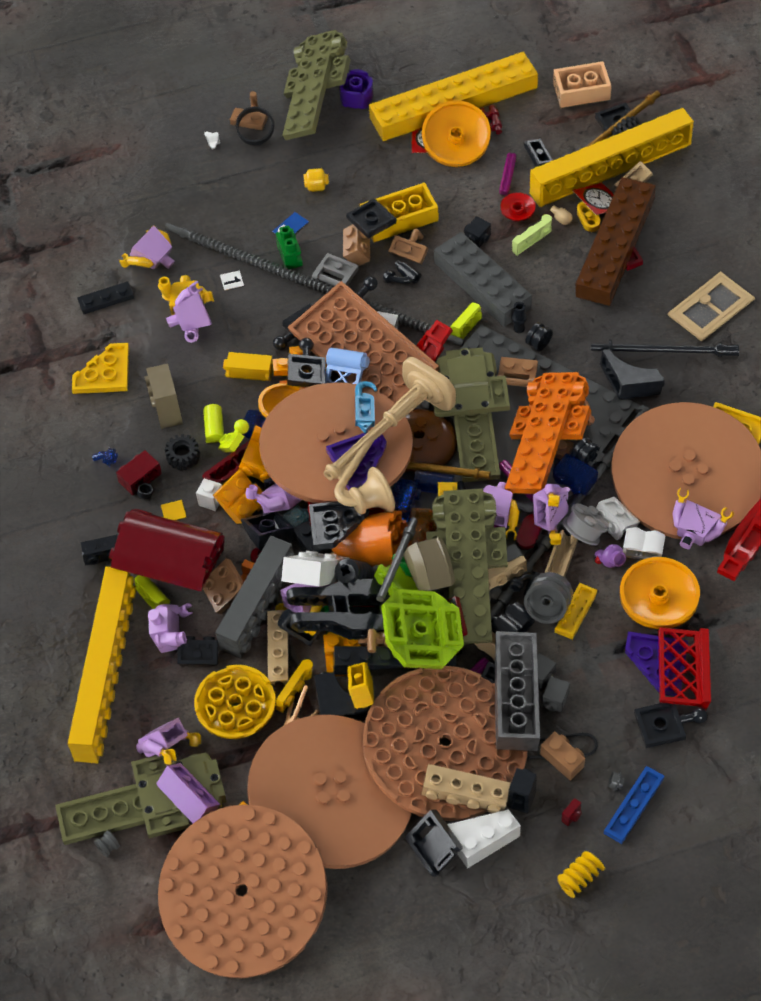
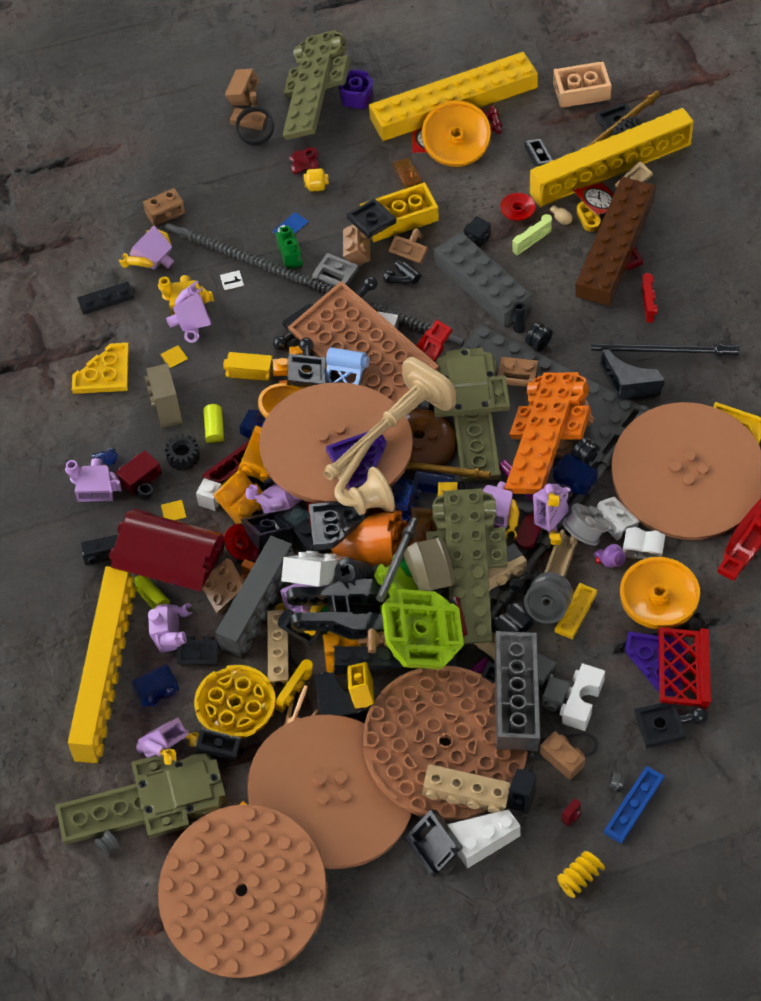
(92, 481): none -> lavender torso
(155, 685): none -> clear blue brick
(164, 207): none -> medium nougat brick
(174, 356): none -> yellow sticker
(186, 792): medium lavender panel -> none
(212, 139): white piece -> none
(218, 744): none -> black brick
(231, 441): neon yellow plate -> none
(237, 535): none -> red dish
(241, 85): none -> medium nougat brick
(302, 161): none -> dark red plate
(364, 406): dark azure plate -> none
(406, 173): none -> clear orange plate
(466, 321): neon yellow brick -> none
(507, 174): magenta axle -> none
(587, 682): none -> white arch
(648, 297): none -> red hinge
(696, 522): lavender torso -> none
(711, 306): tan door -> none

